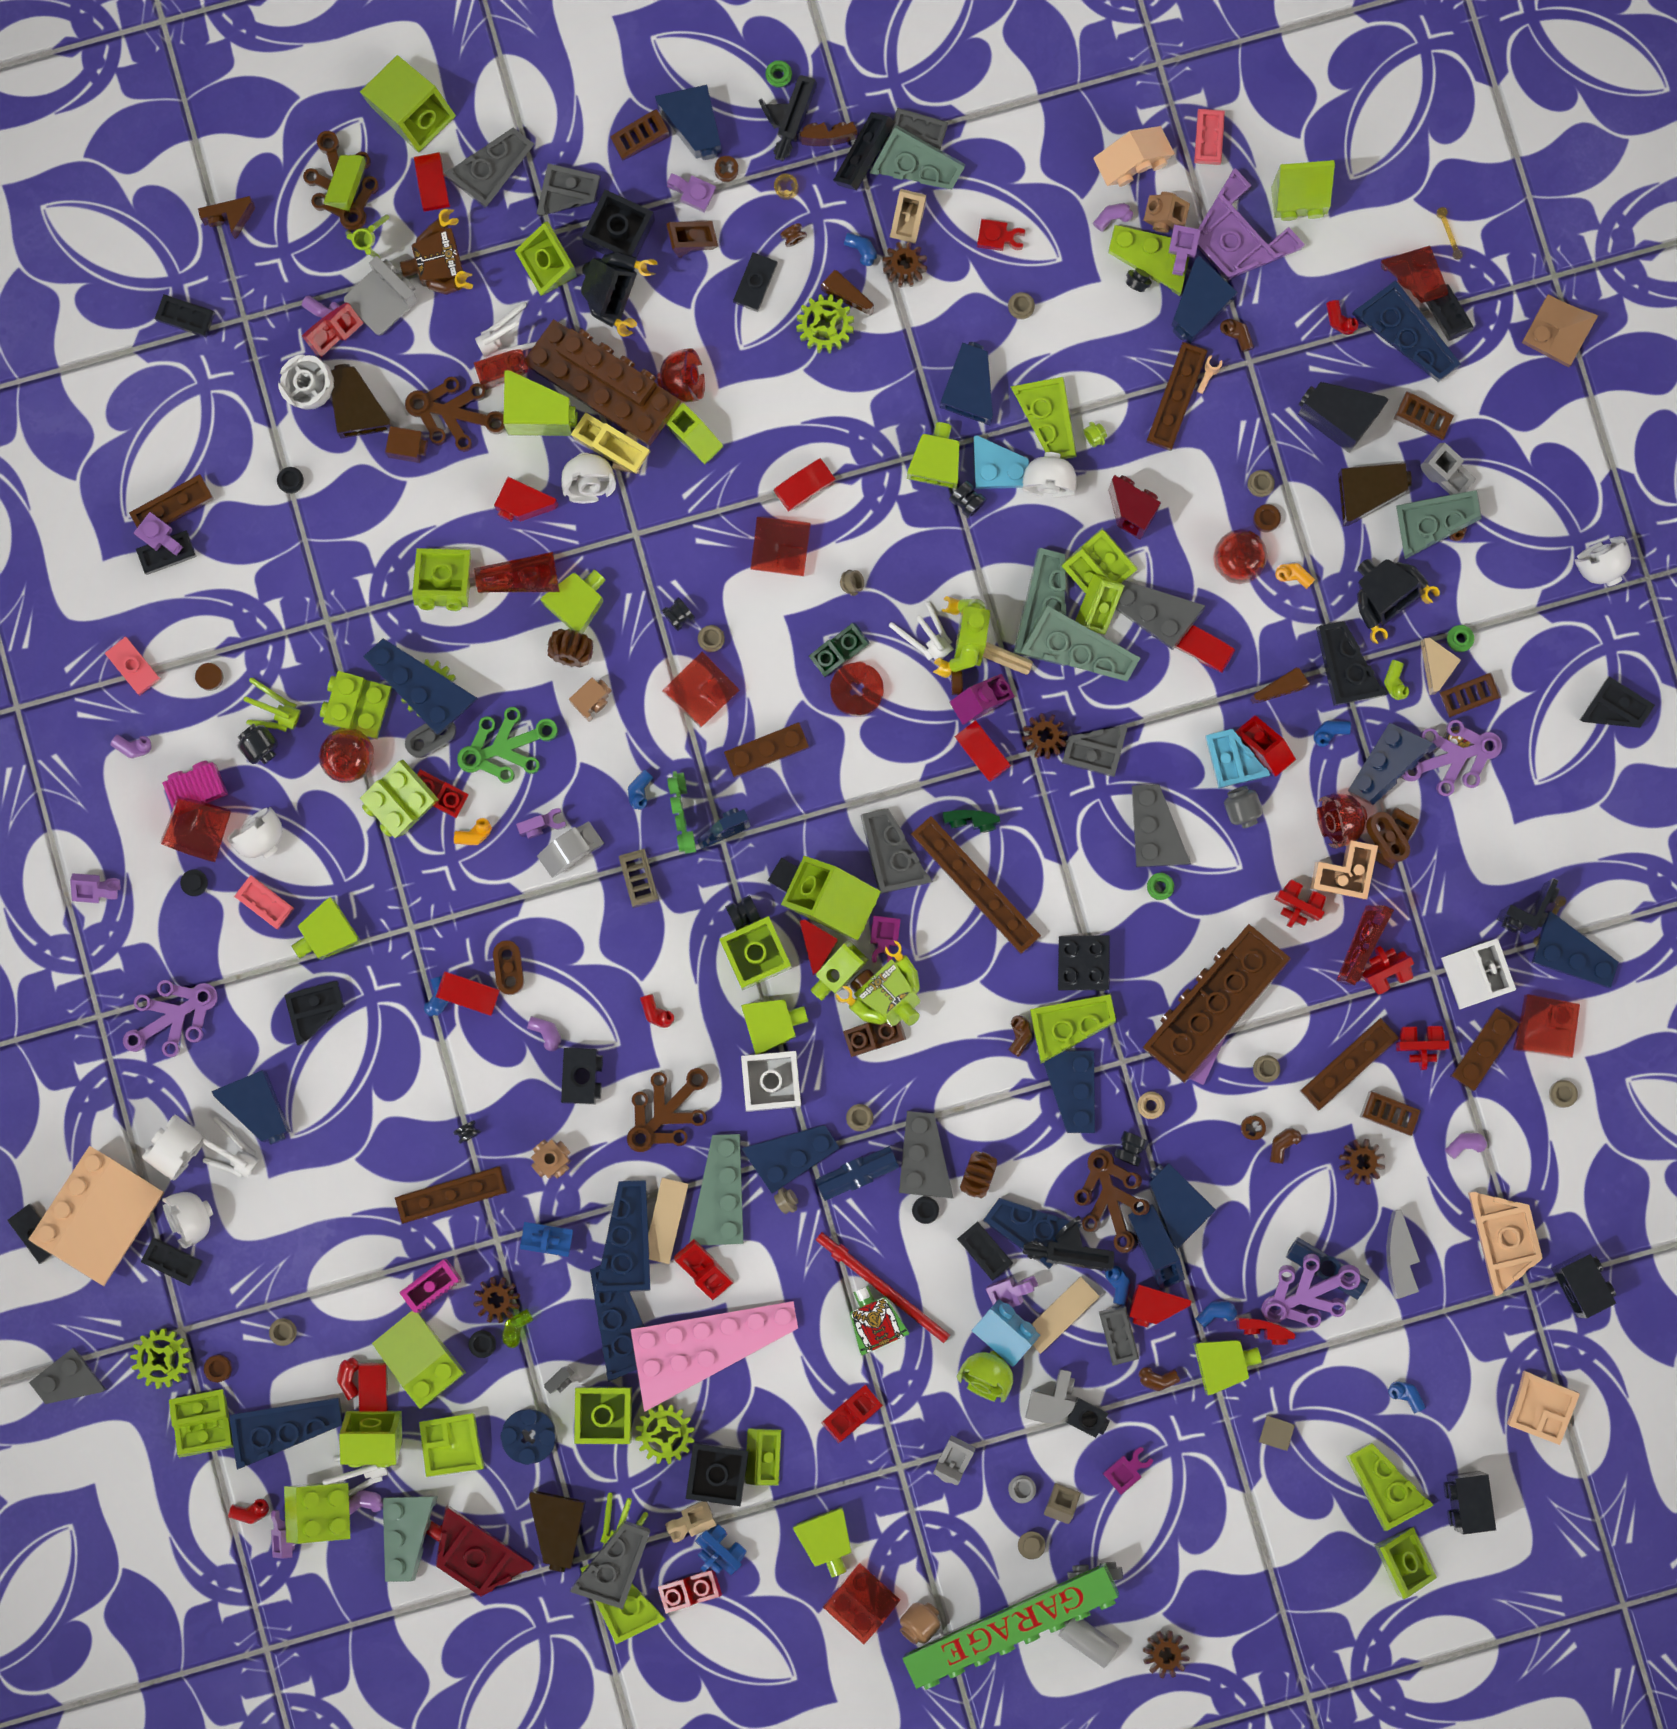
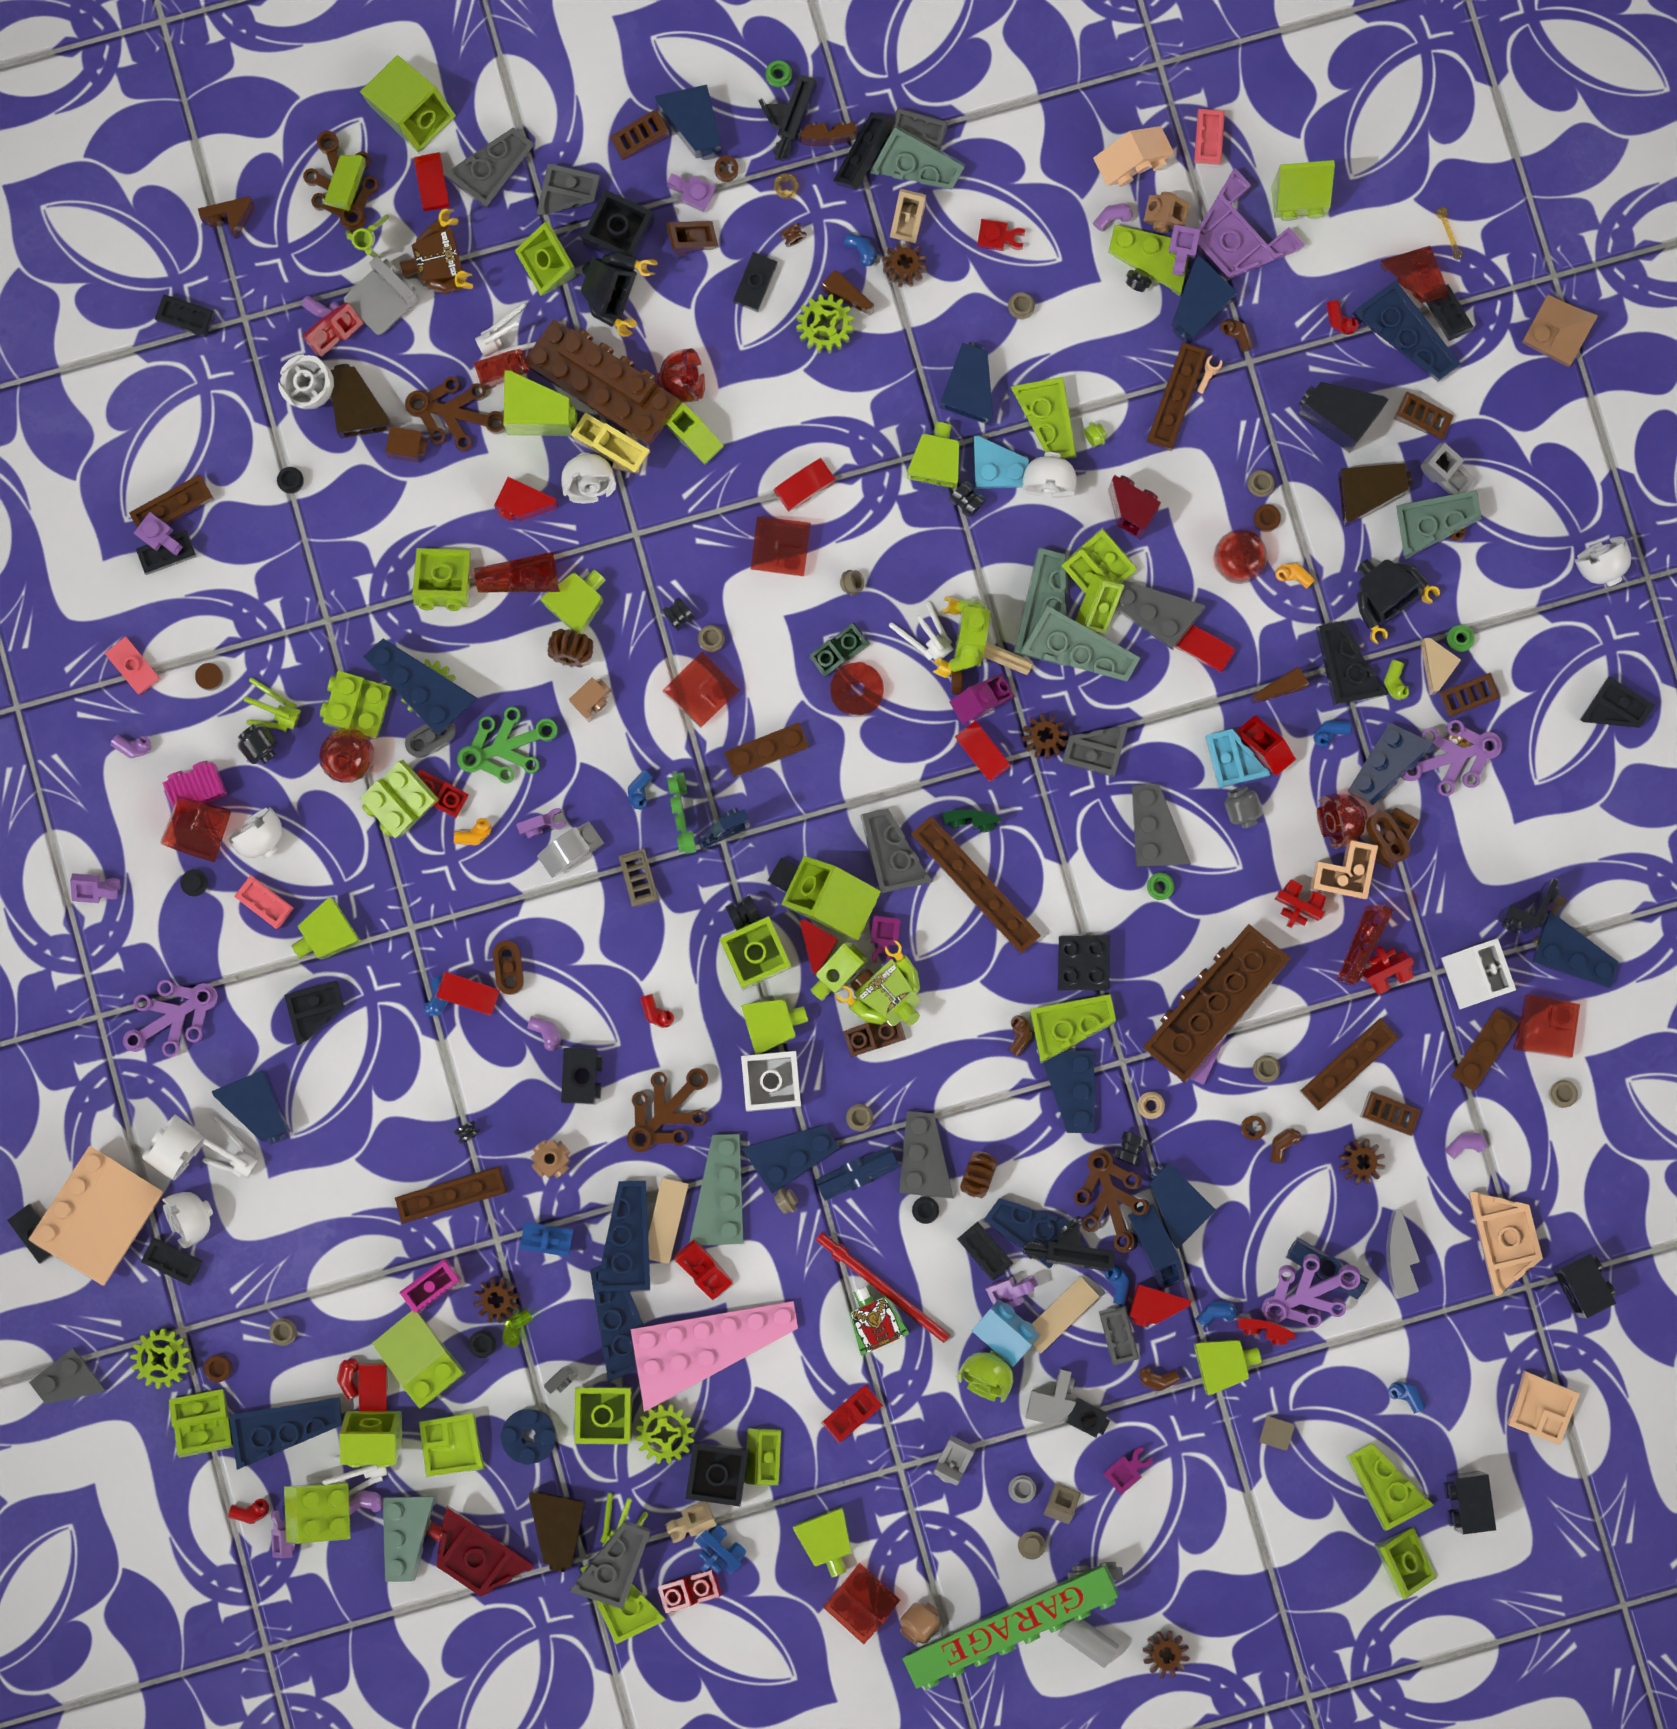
(1434, 1041): red hips -> none

